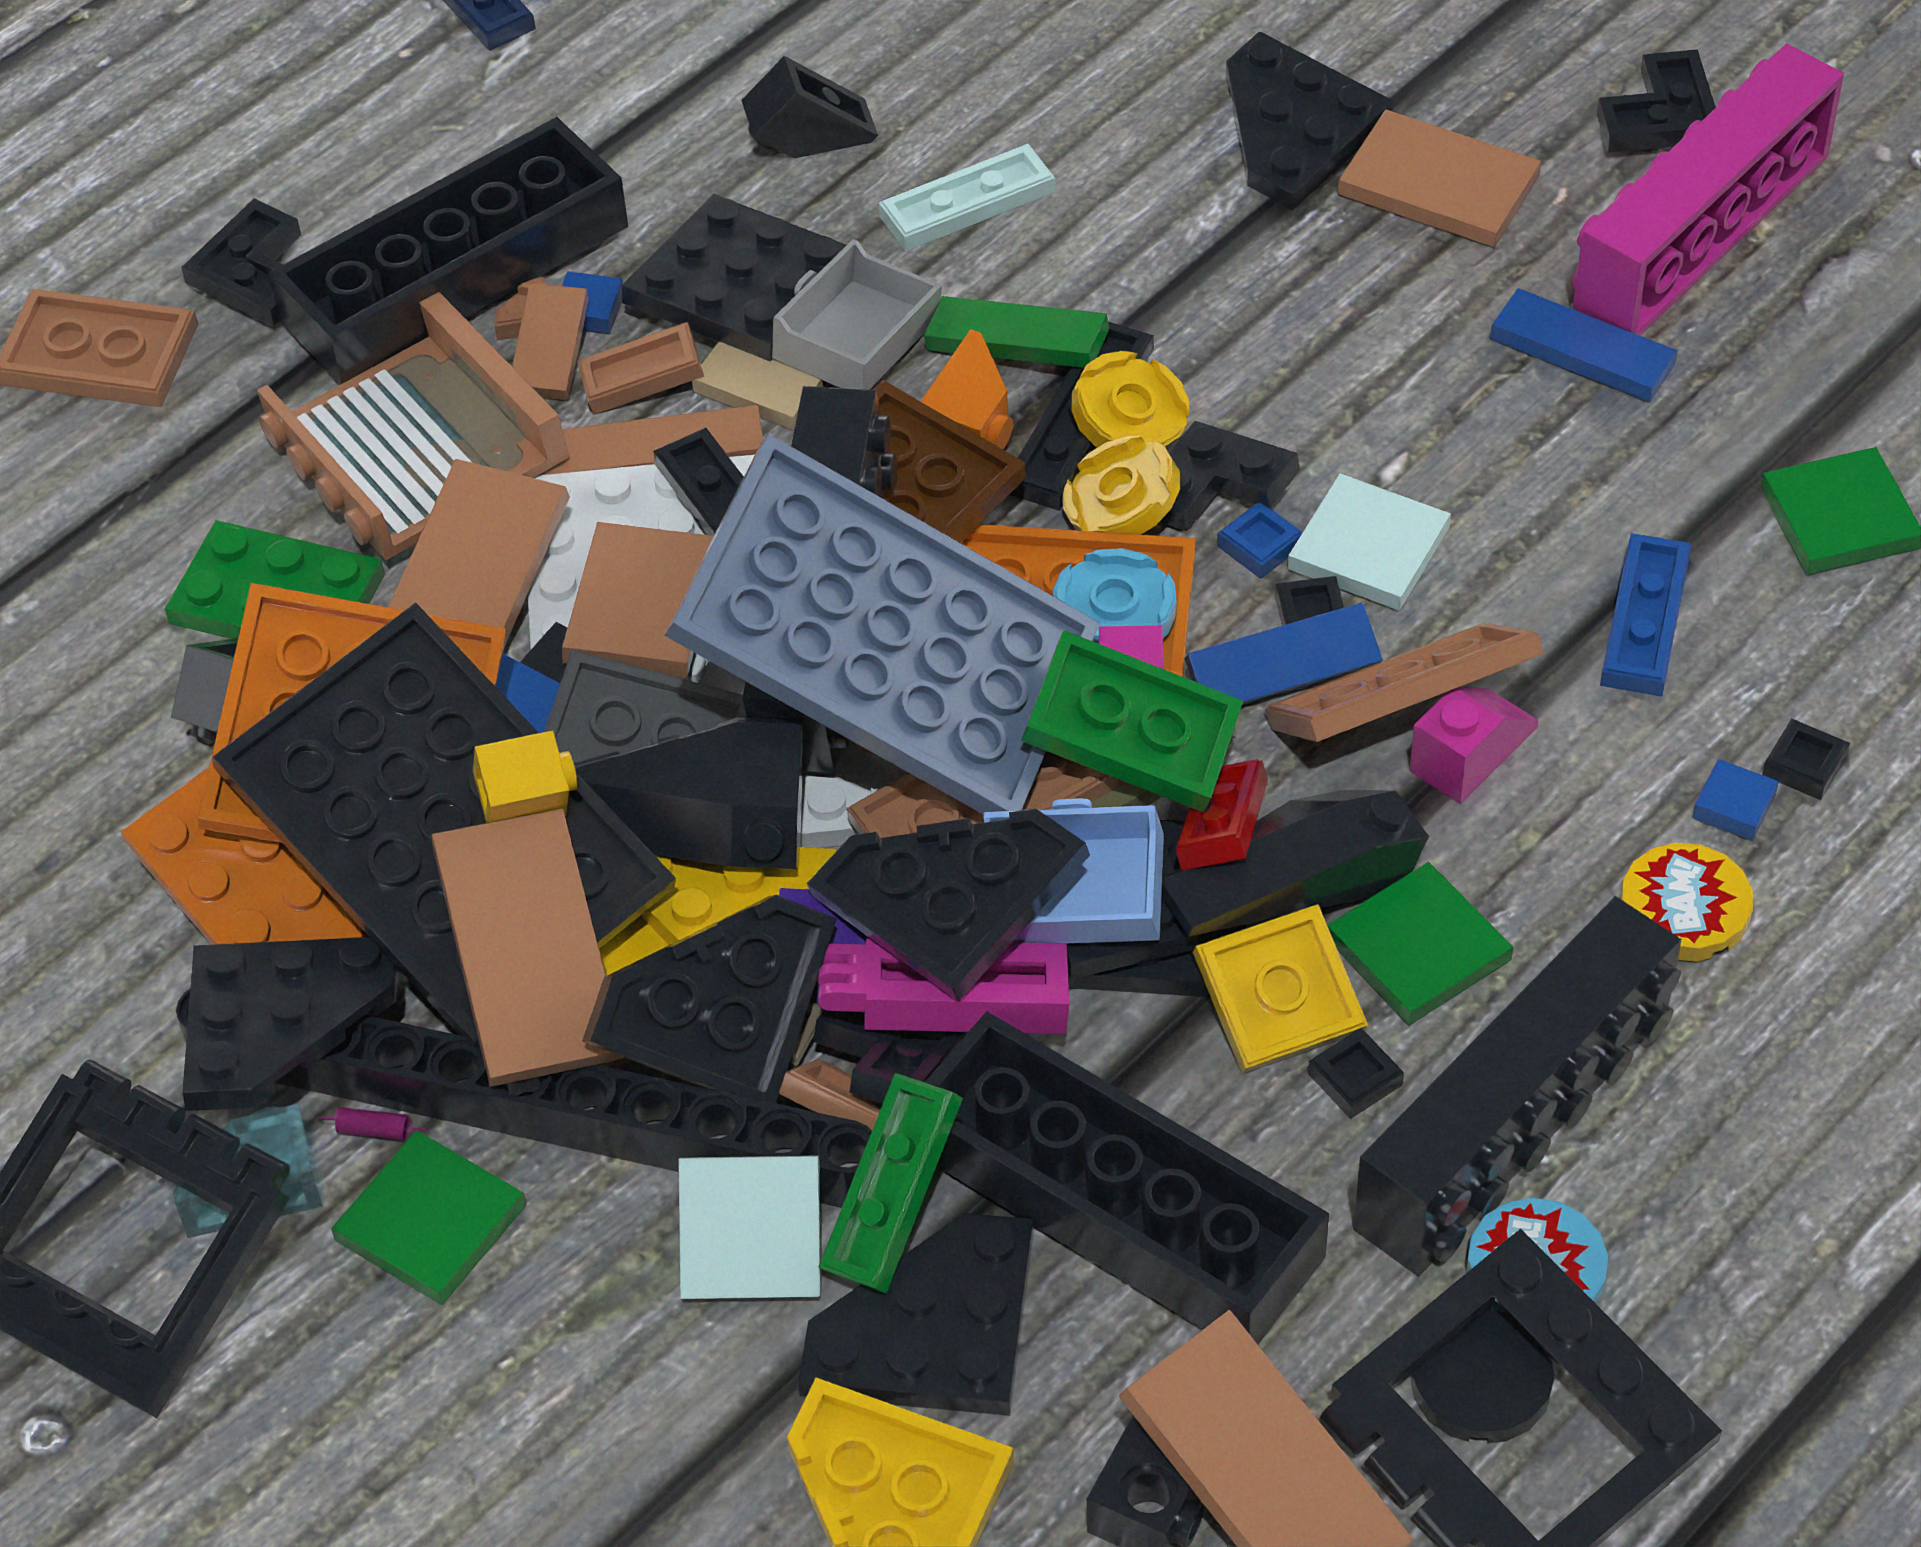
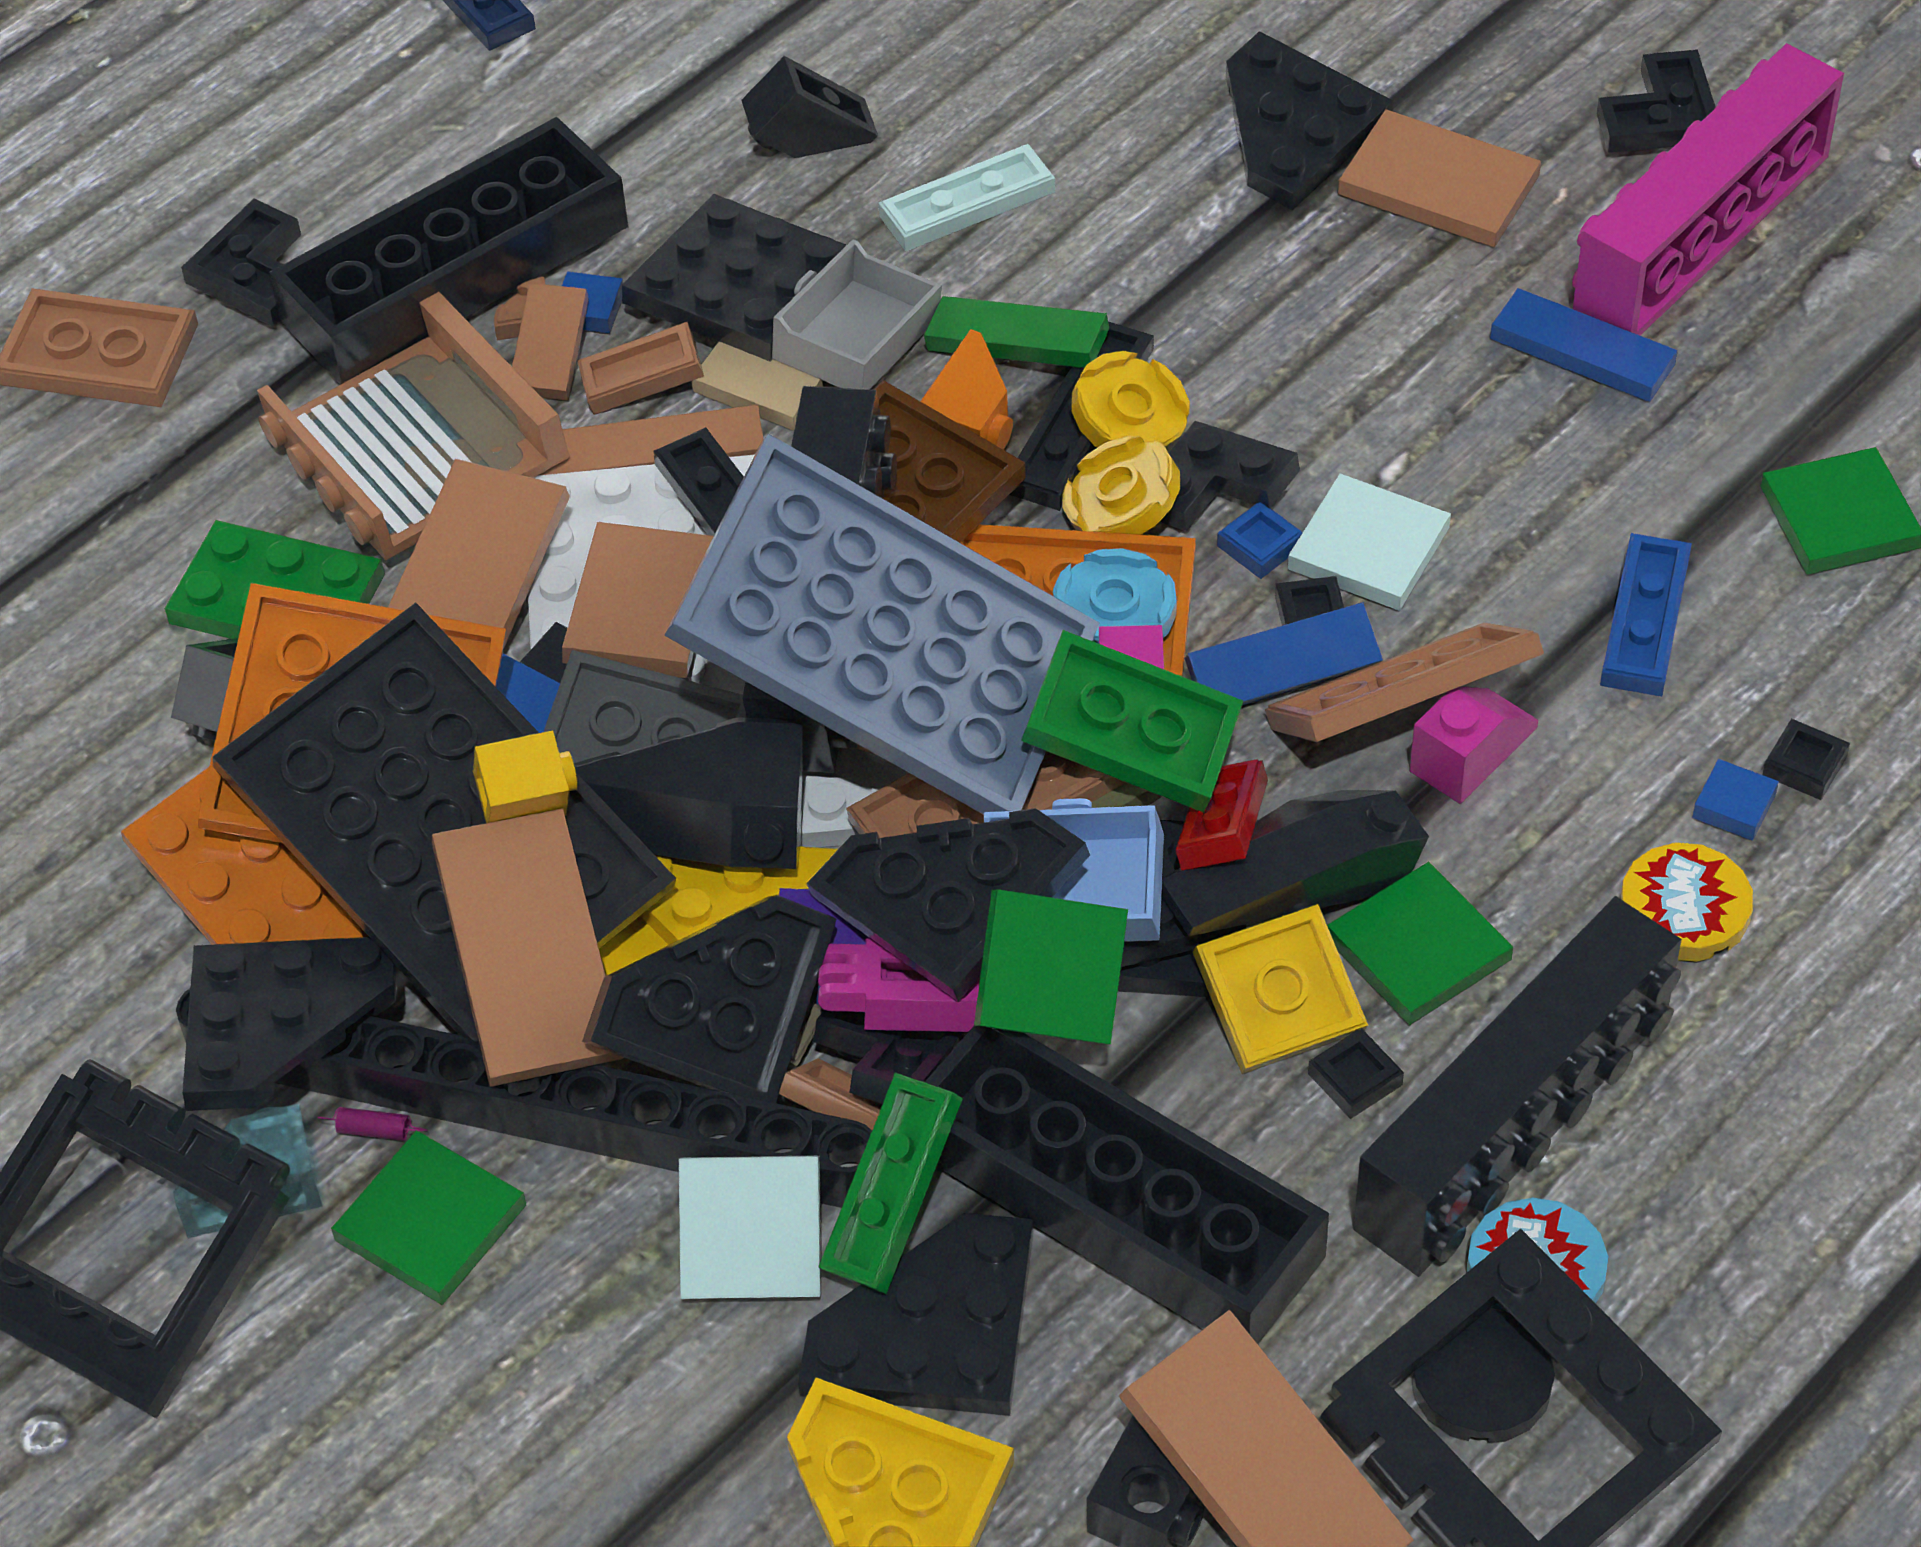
(1051, 967): none -> green tile

